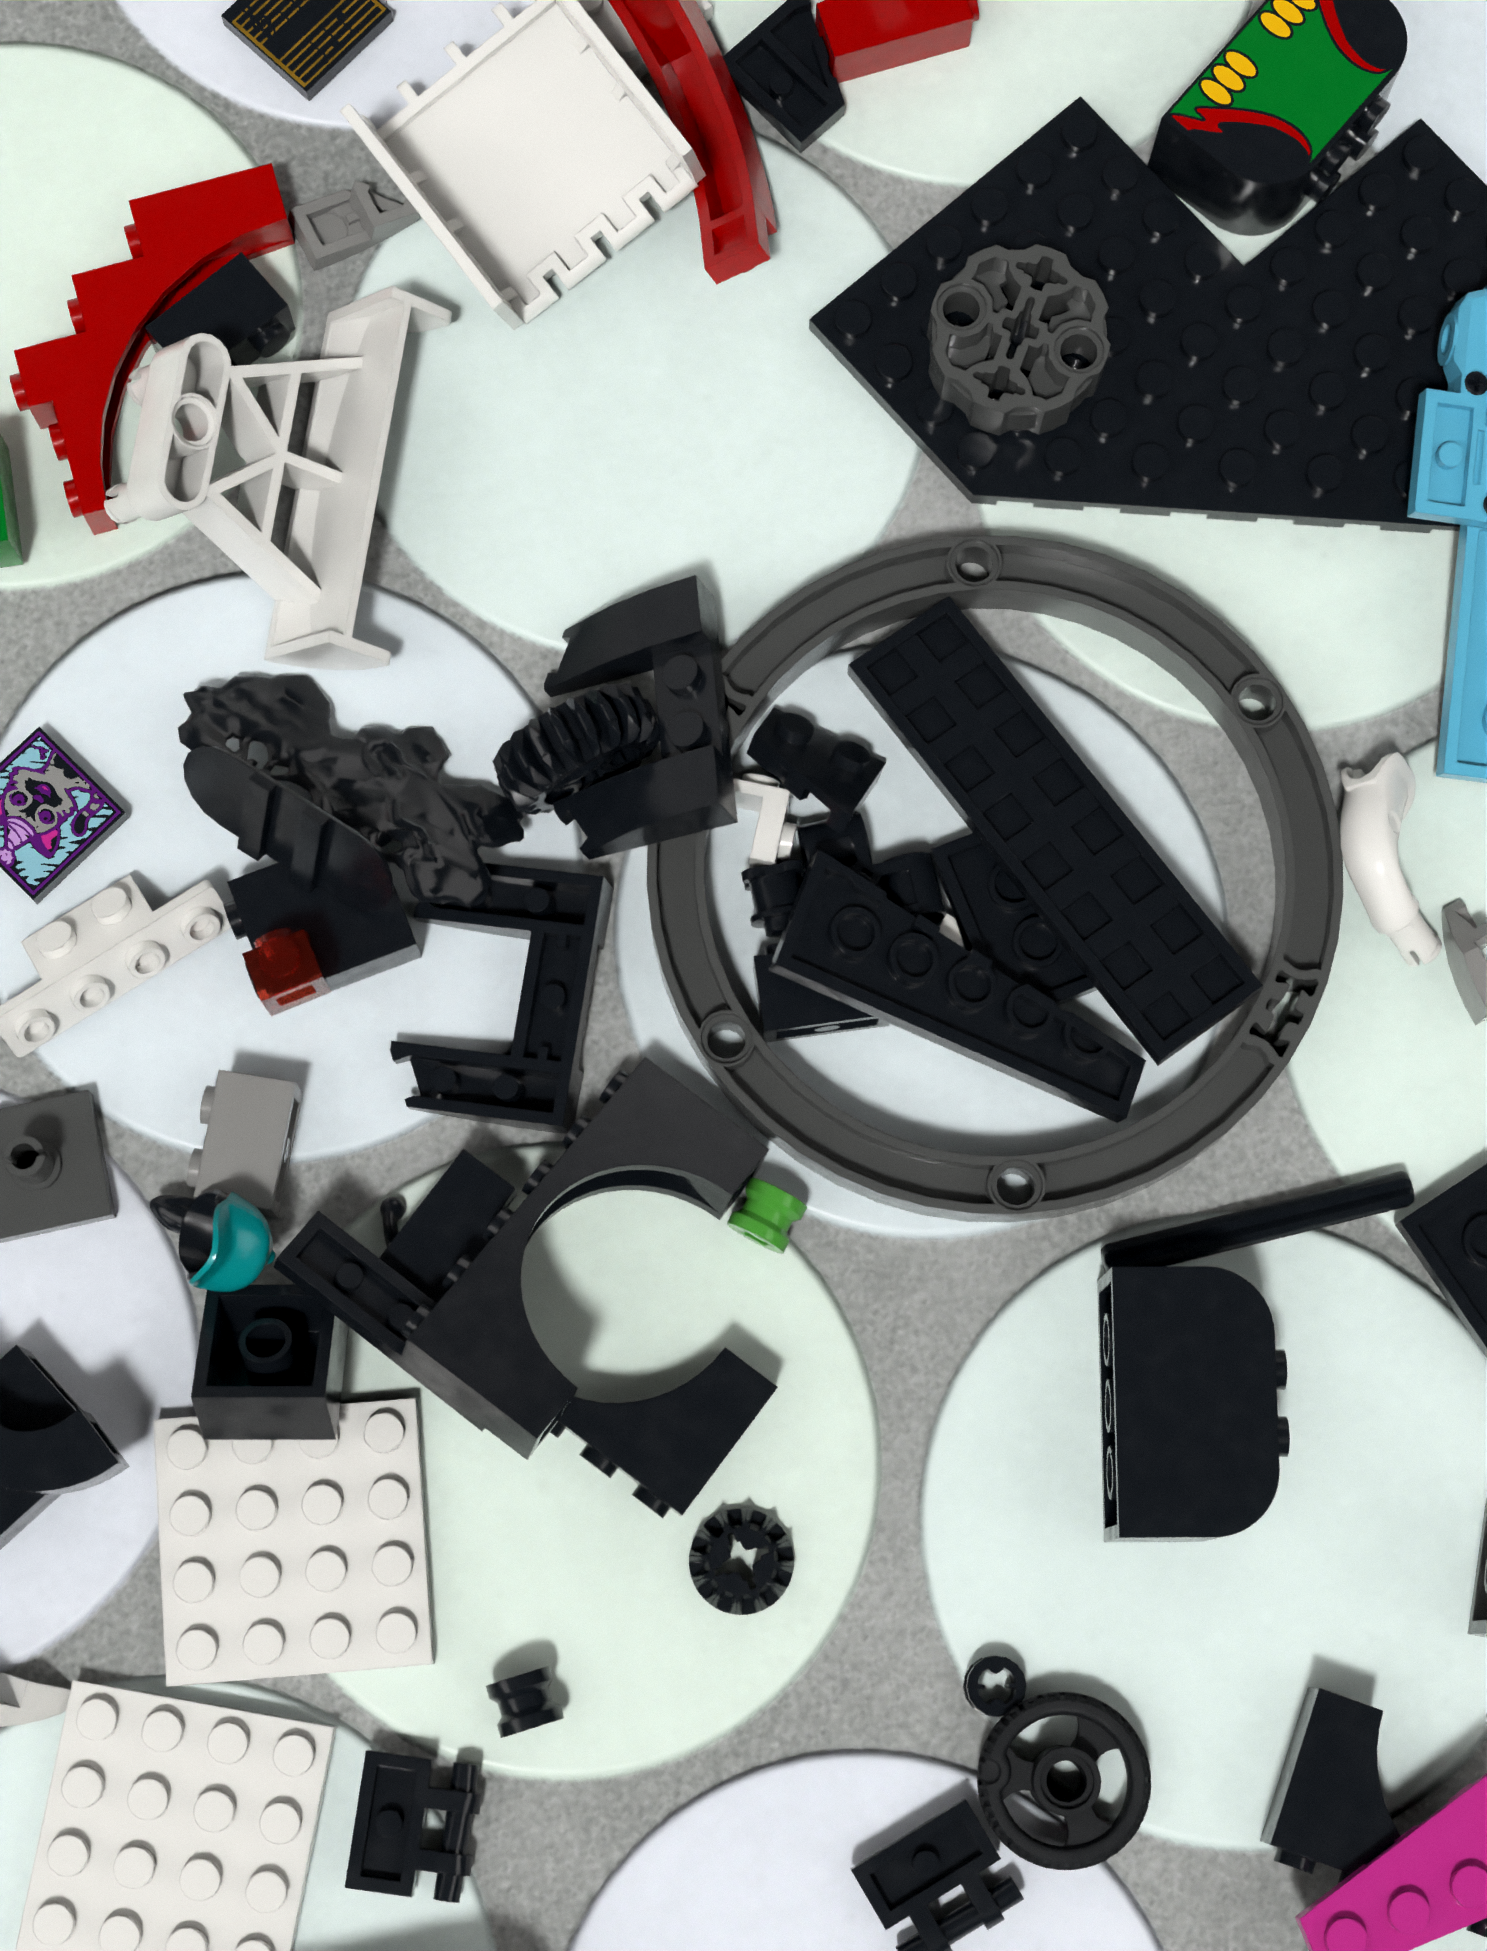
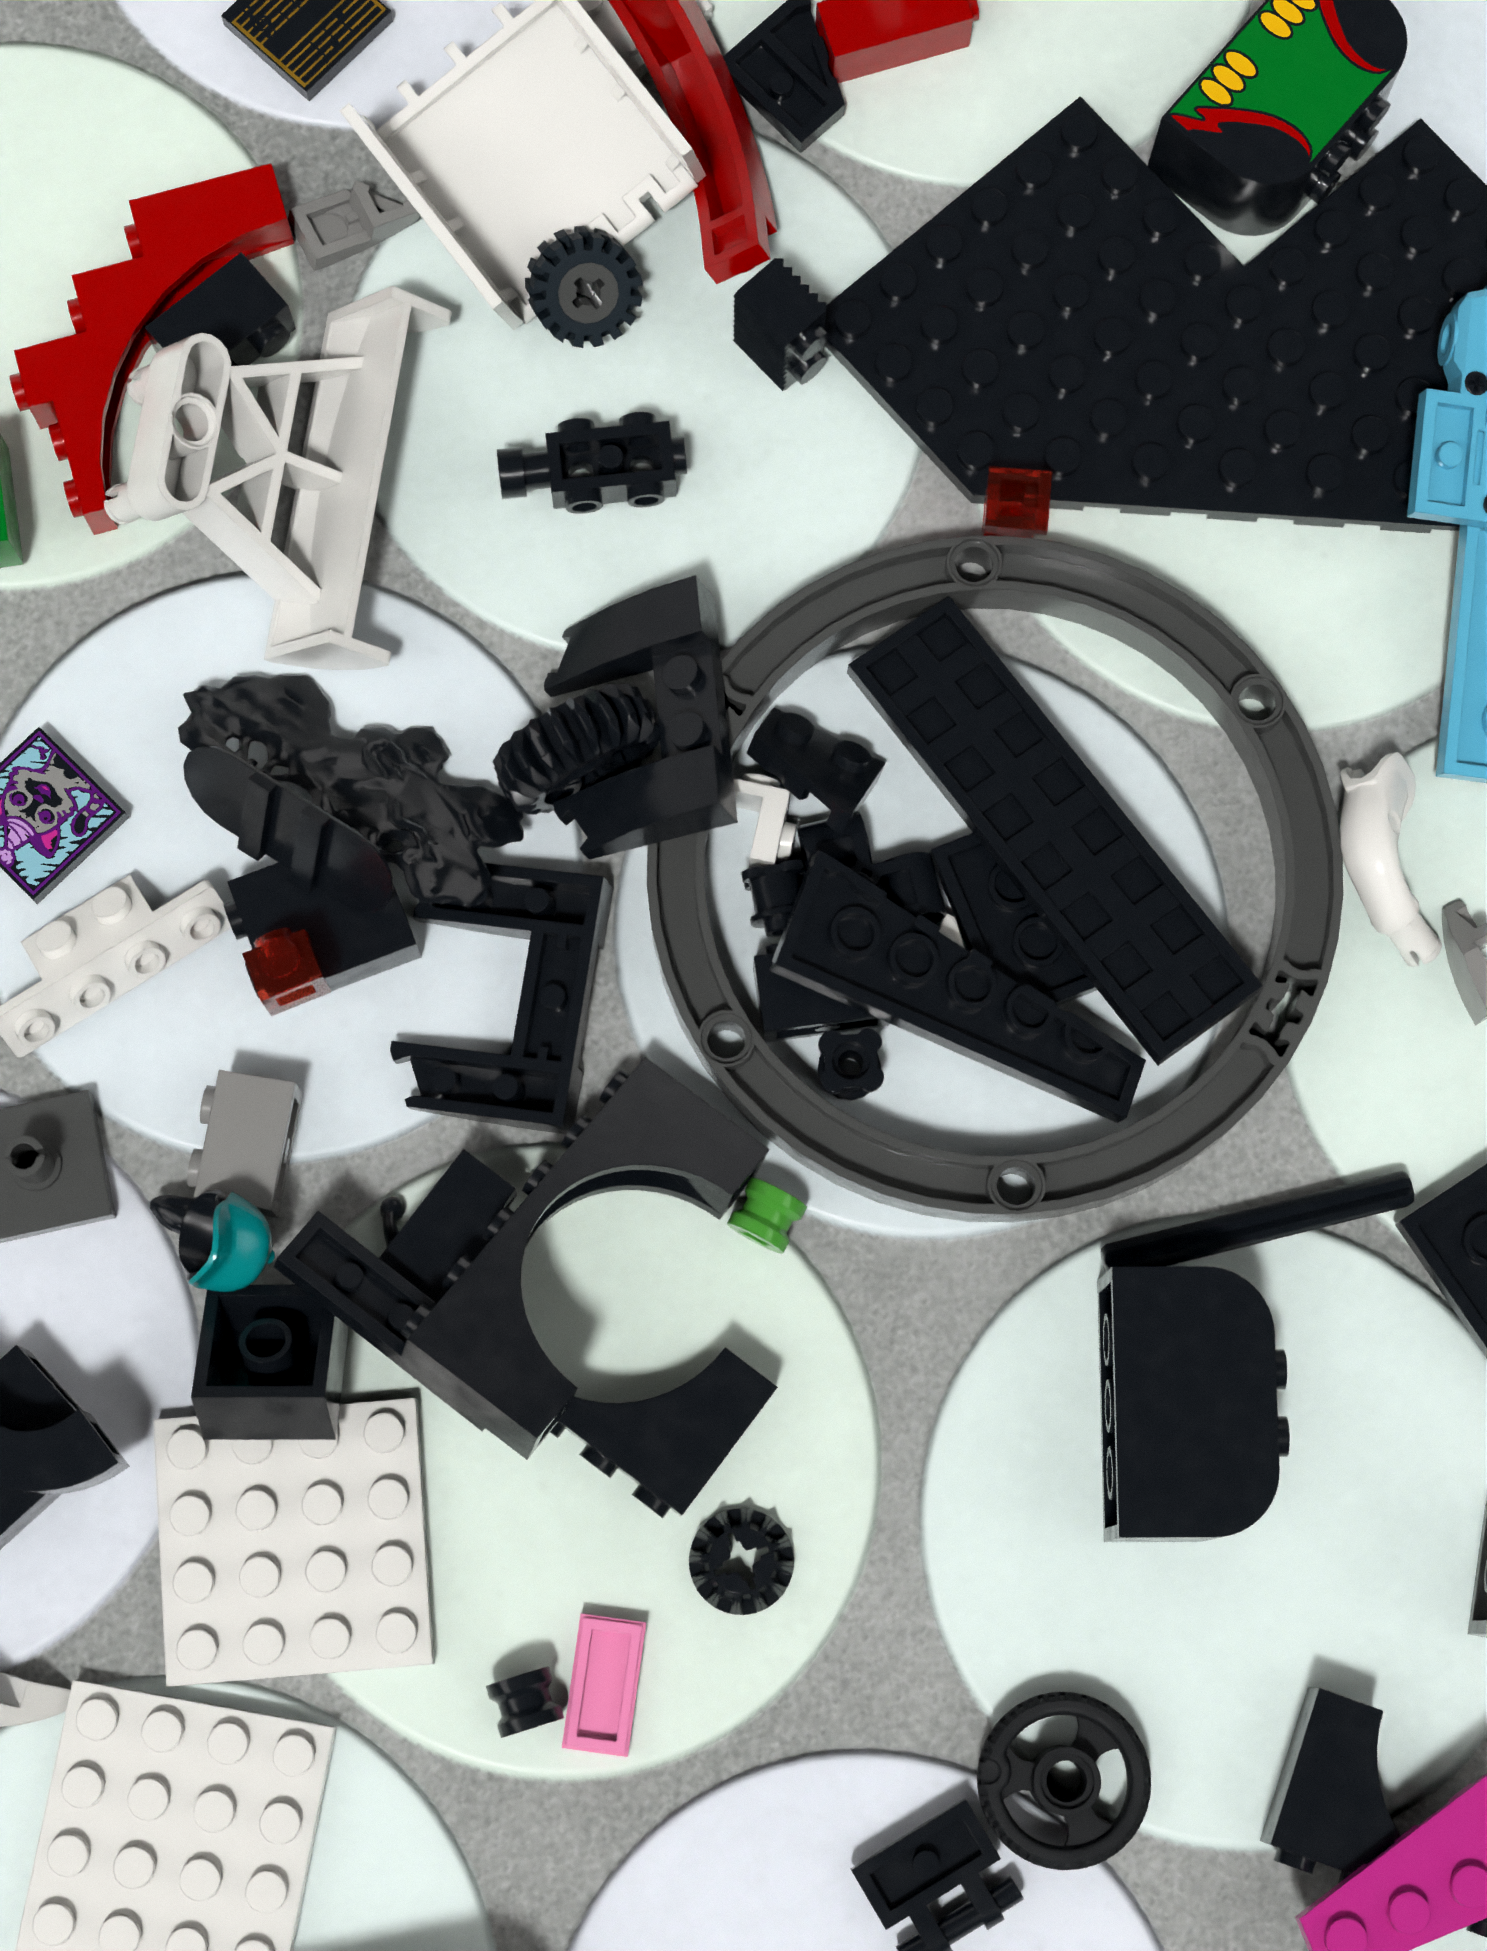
(392, 1822): black plate -> none
(570, 269): none -> black wheel
(604, 1685): none -> bright pink tile
(607, 455): none -> black brick
(781, 325): none -> black brick
(858, 1047): none -> black brick
(994, 1665): black bush -> none
(1016, 502): none -> clear red brick
(1075, 326): dark grey connector -> none

